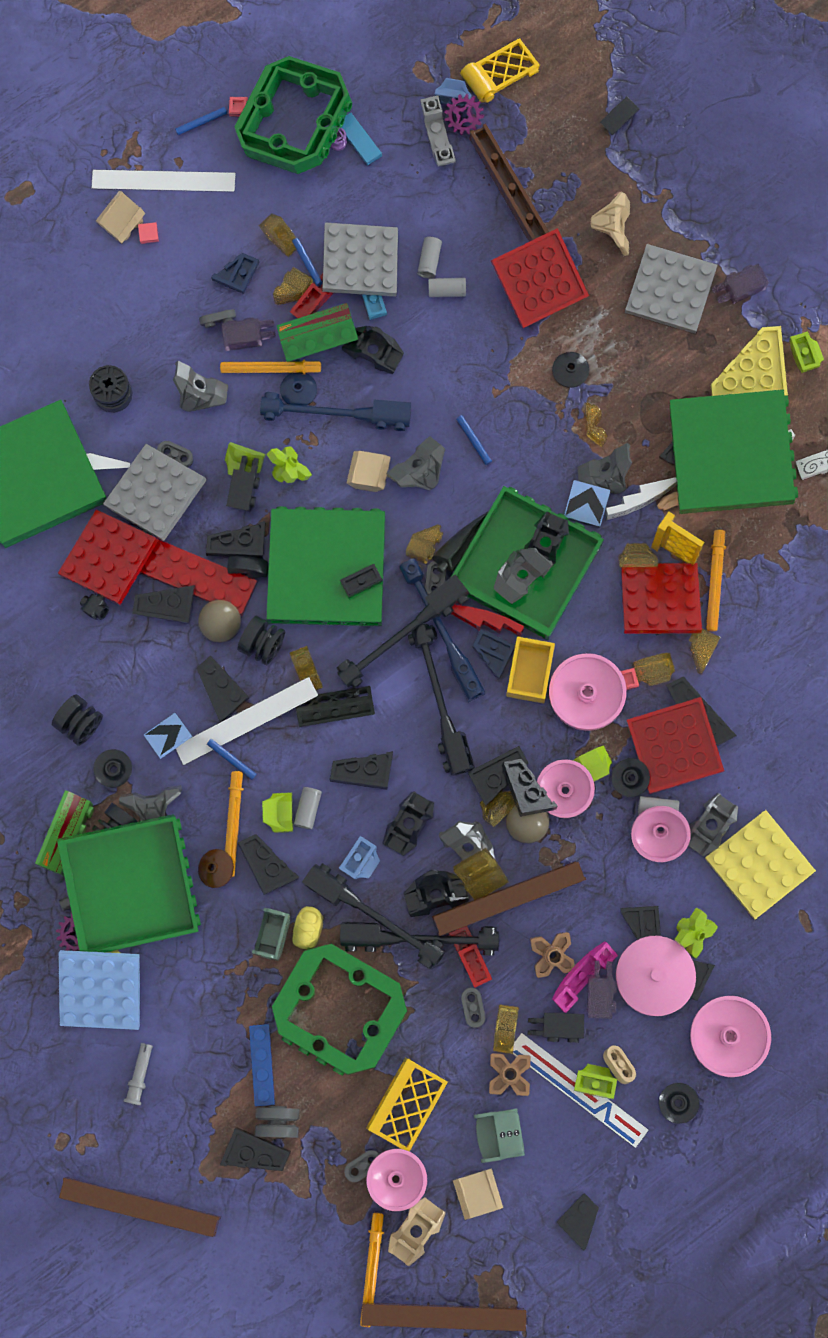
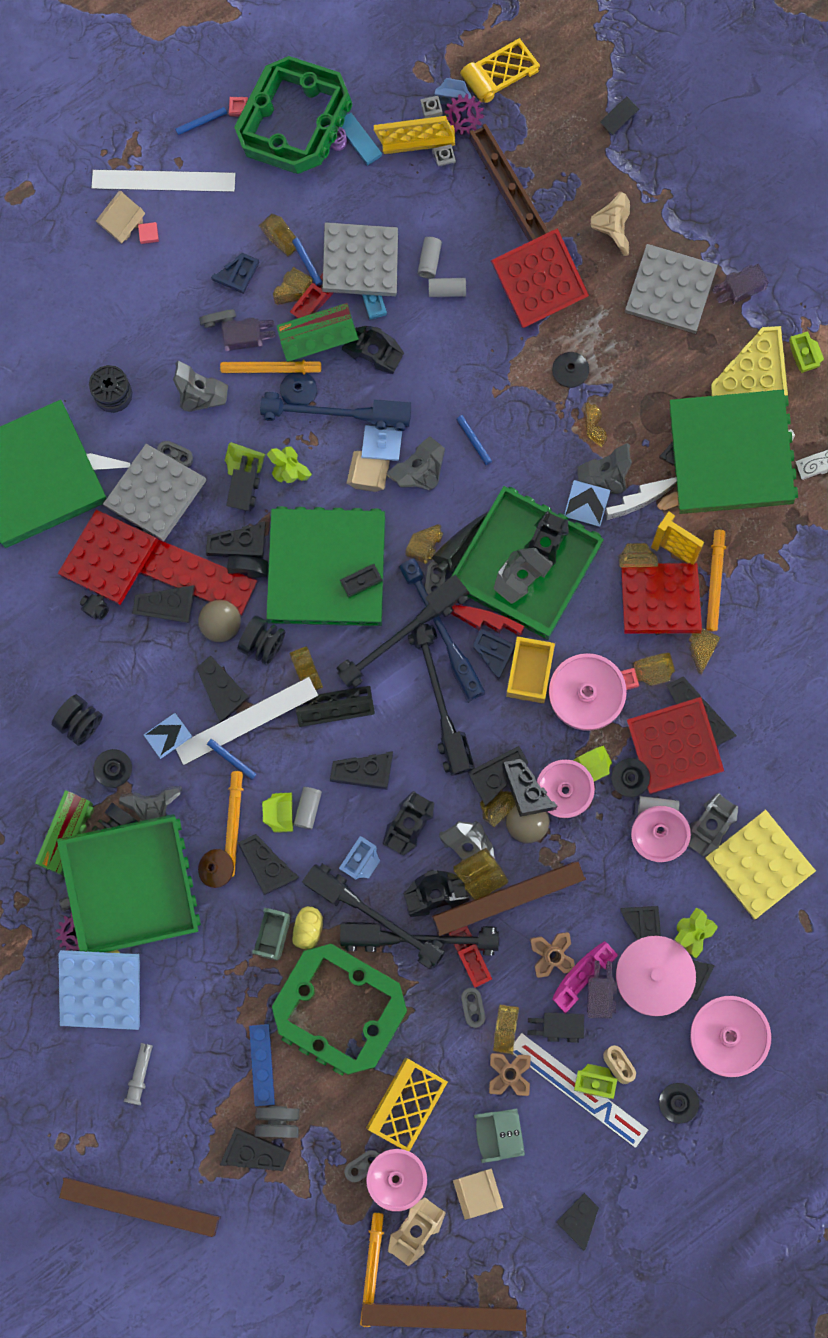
(381, 443): none -> light blue piece
(417, 134): none -> yellow fence

